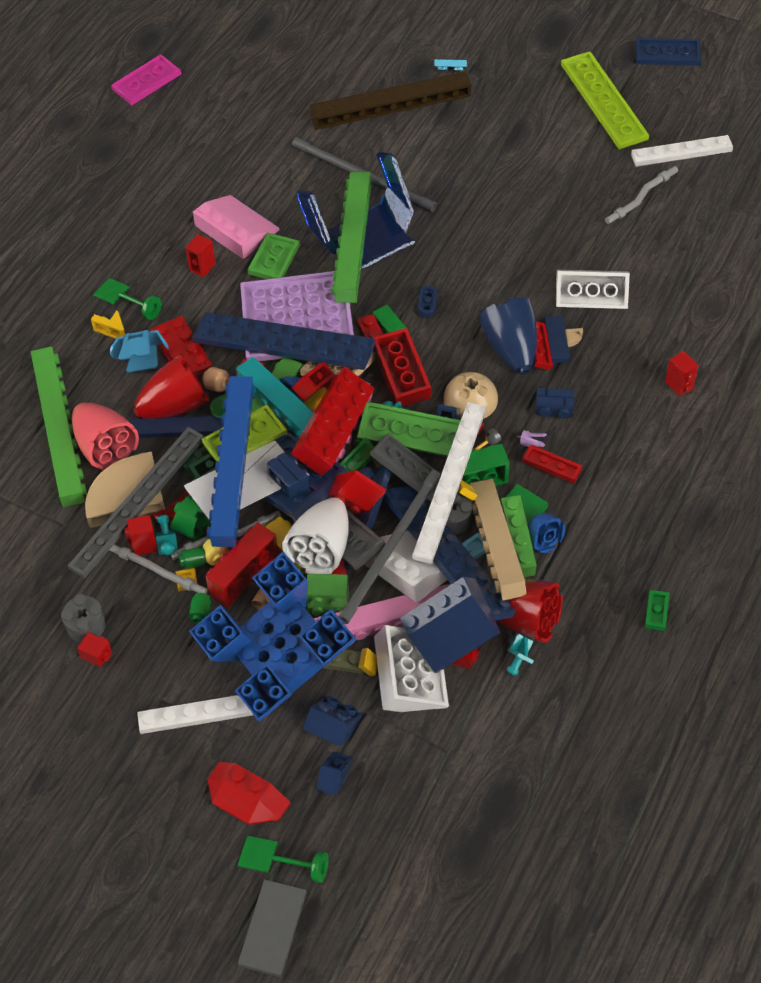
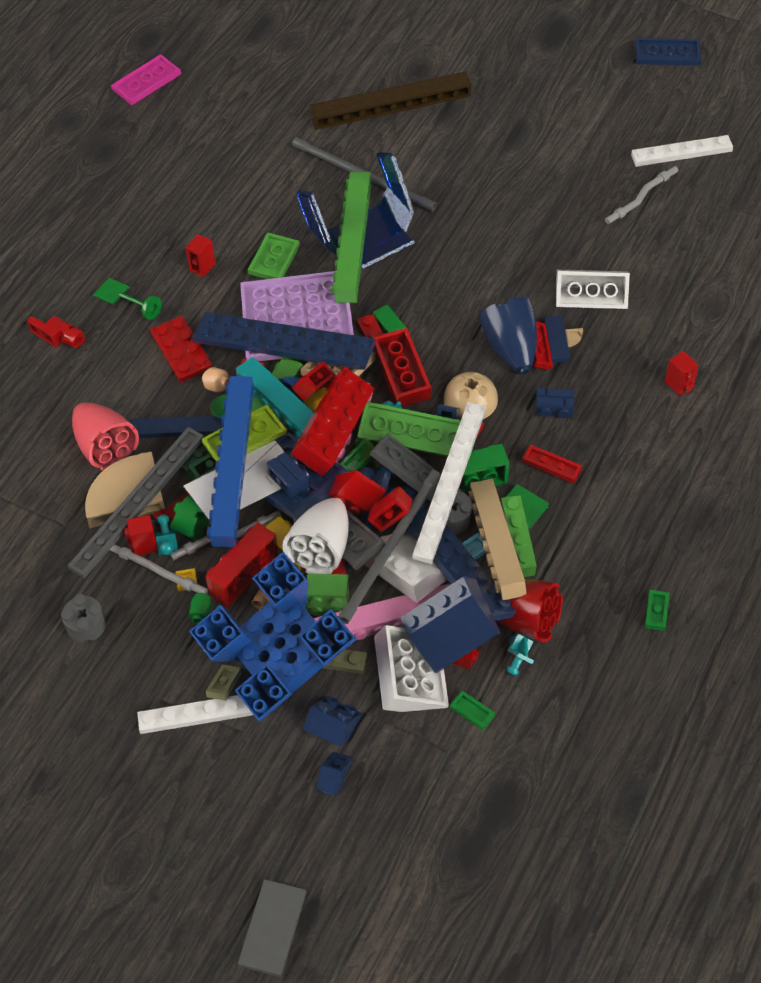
(56, 331): none -> red plate
(58, 428): bright green brick -> none
(95, 649): red brick -> none
(112, 327): yellow slope -> none
(139, 348): dark azure piece -> none
(170, 392): red cylinder -> none
(192, 558): green brick -> none
(214, 554): light yellow head -> none
(223, 682): none -> olive plate
(233, 224): bright pink slope -> none
(245, 795): red wedge -> none
(260, 852): green piece -> none
(368, 662): yellow tile -> none
(390, 509): none -> red brick
(427, 301): dark blue plate -> none
(457, 64): medium azure plate -> none
(467, 490): yellow tile -> none
(472, 710): none -> green tile
(491, 437): dark grey hinge -> none
(526, 439): lavender piece -> none
(545, 531): blue cylinder -> none
(604, 100): lime plate -> none

